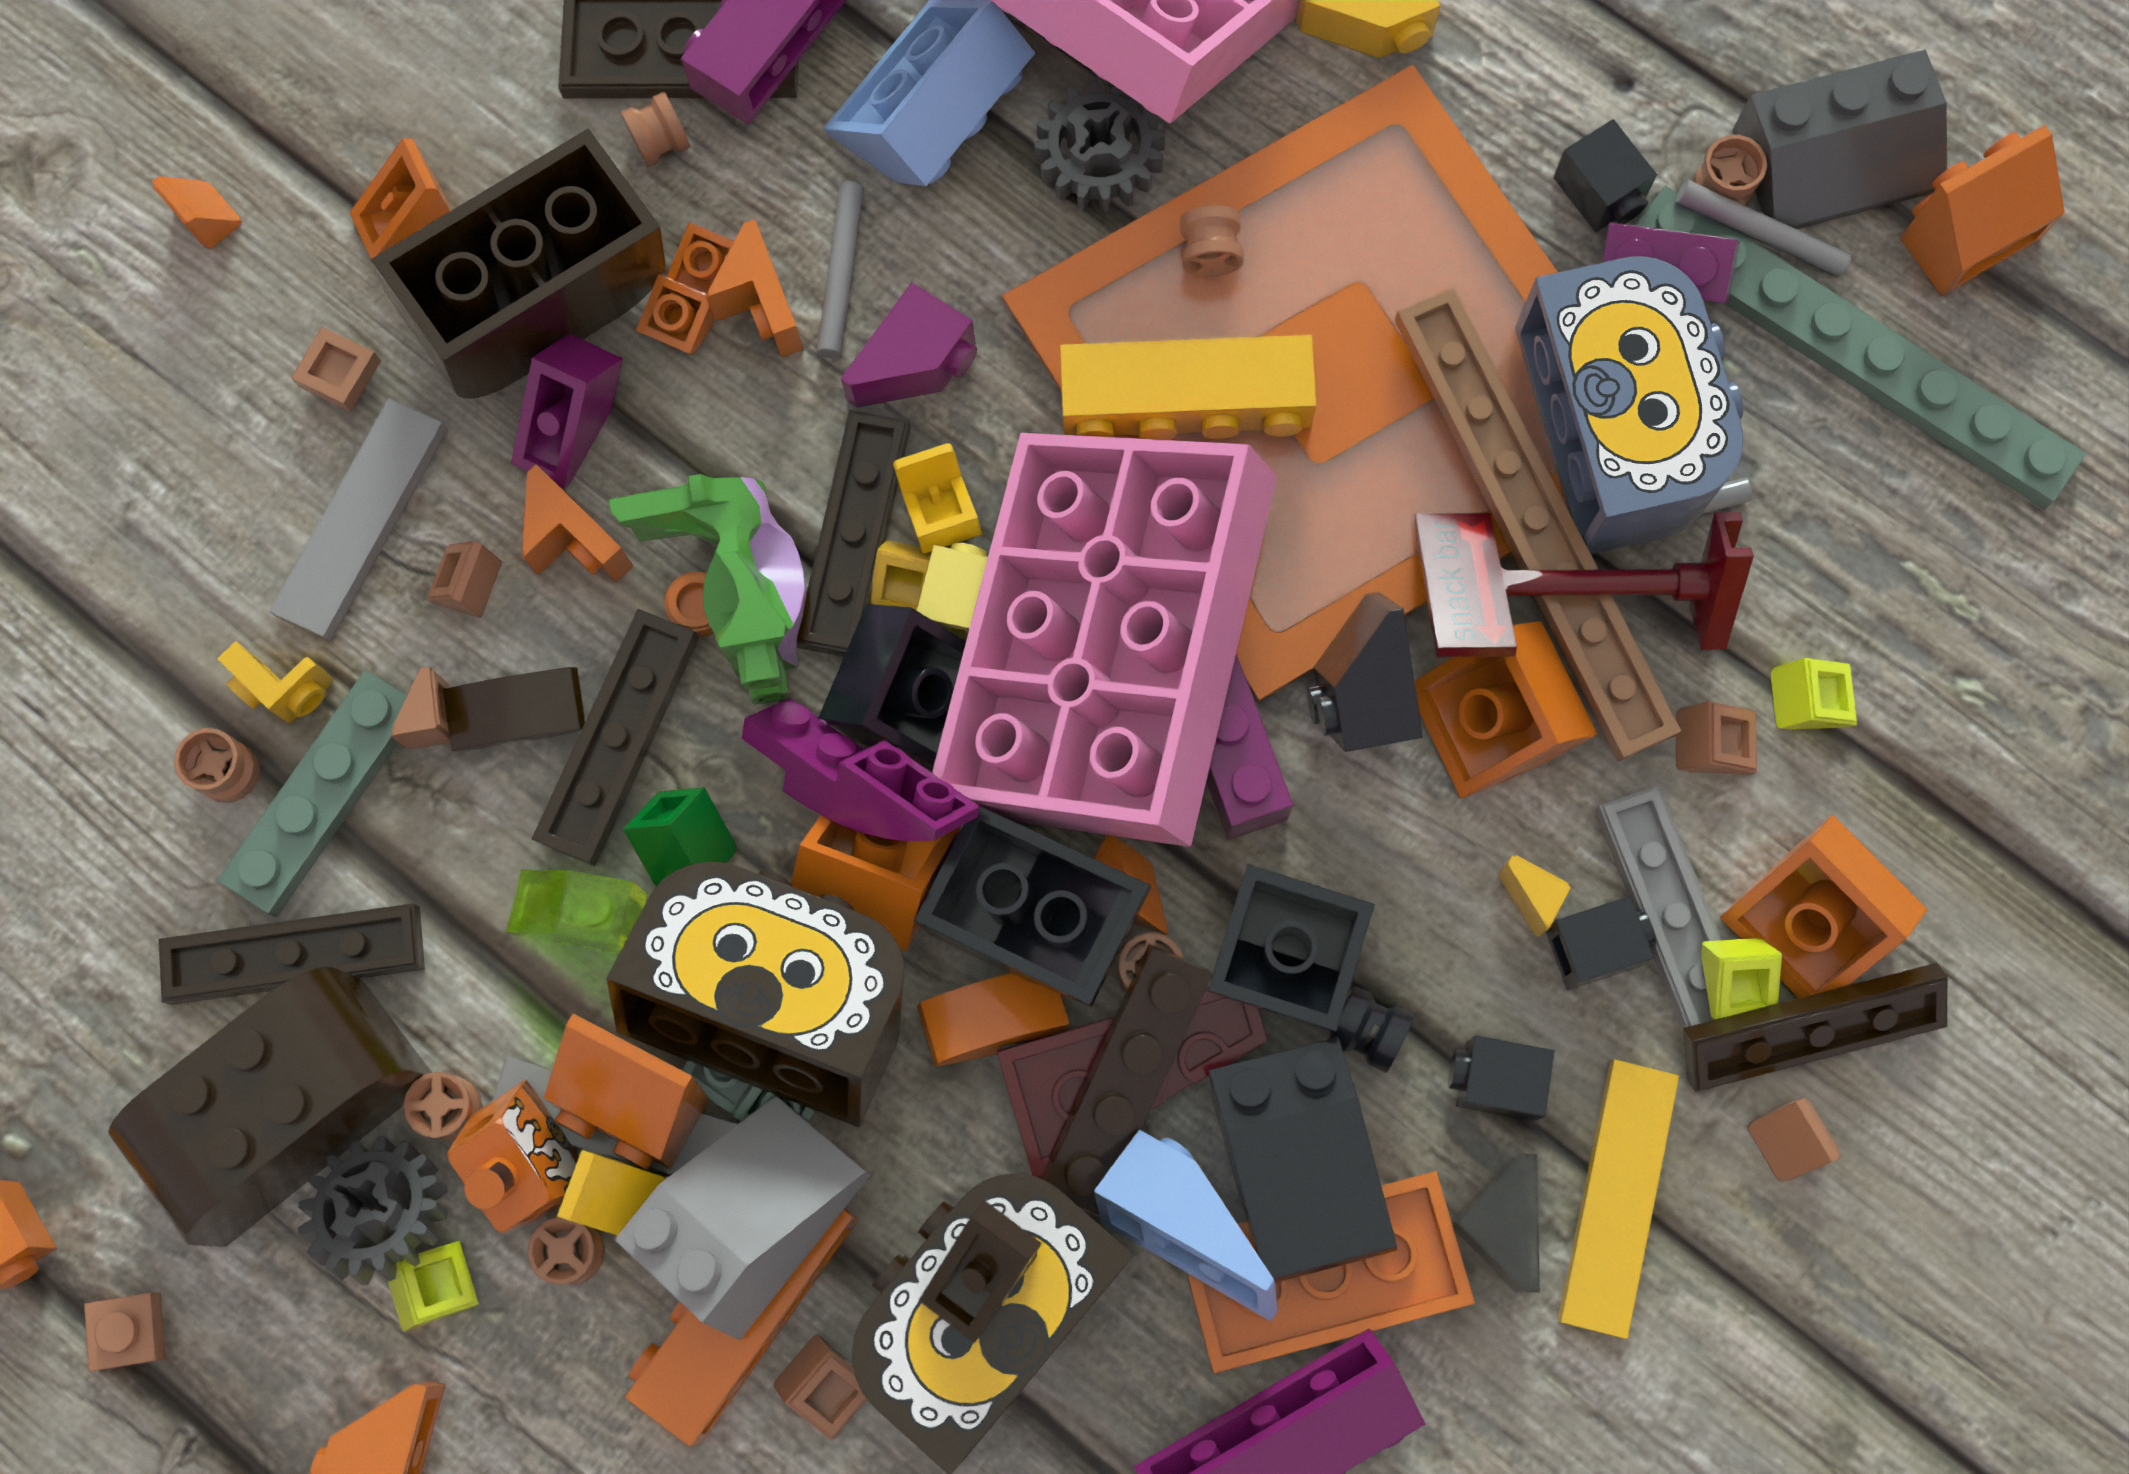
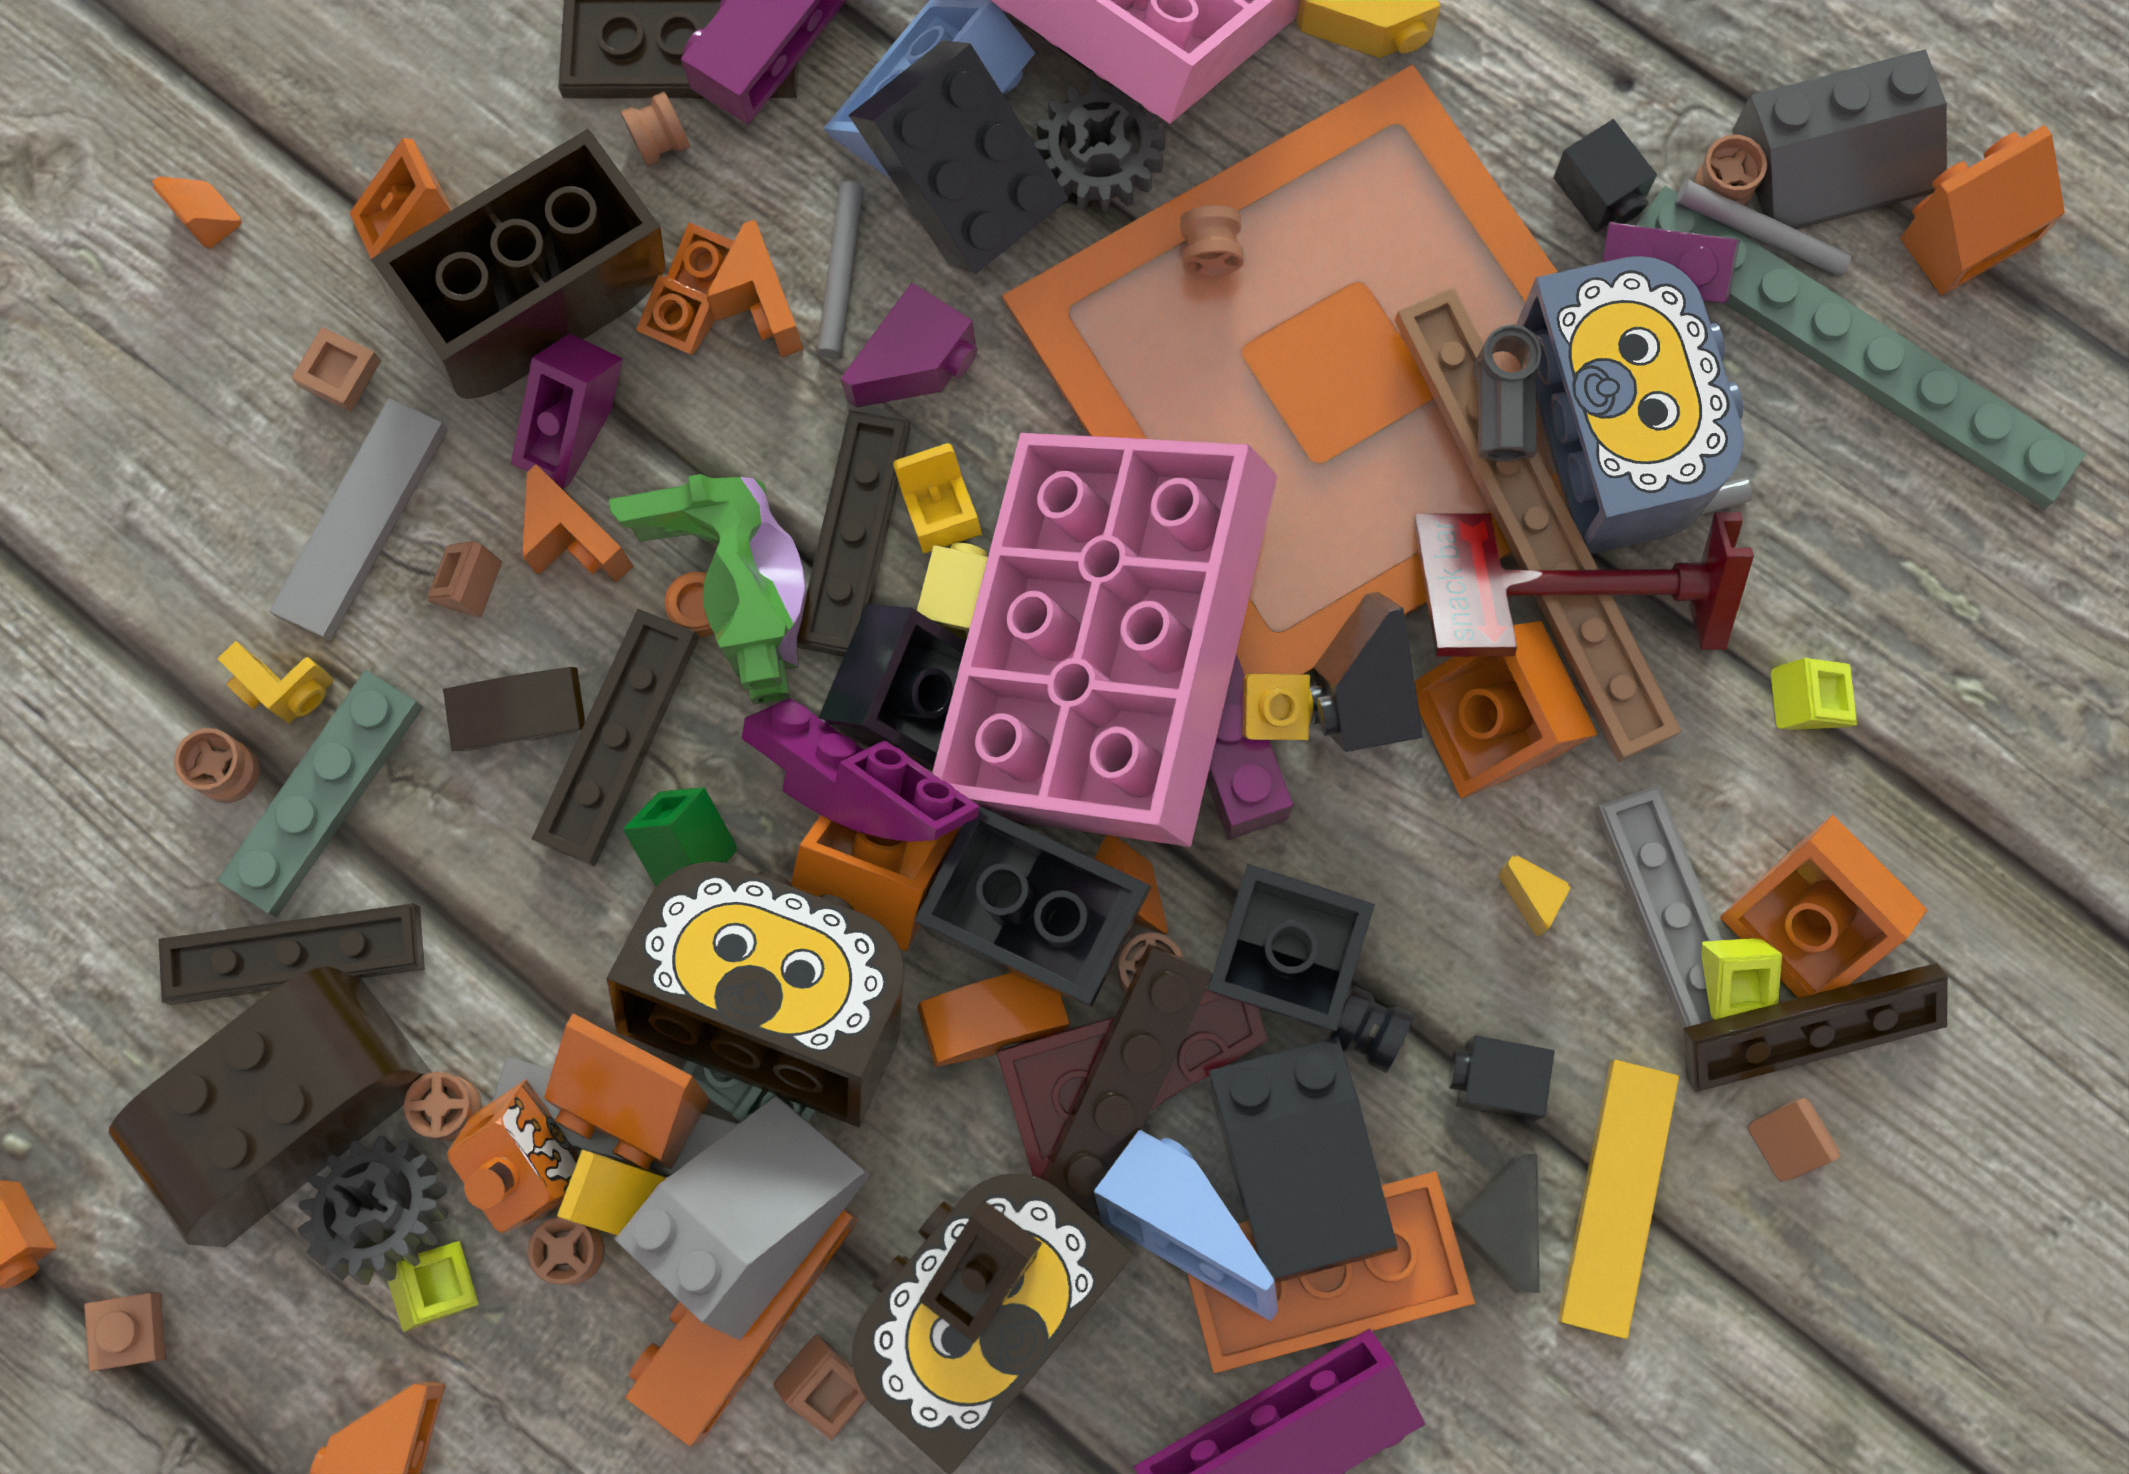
(423, 715): nougat slope -> none
(575, 908): clear neon green slope -> none
(899, 574): yellow slope -> none
(959, 155): none -> black brick
(1189, 387): yellow brick -> none
(1276, 706): none -> yellow bracket
(1507, 398): none -> dark grey piece
(1601, 942): black brick -> none
(1716, 739): nougat slope -> none

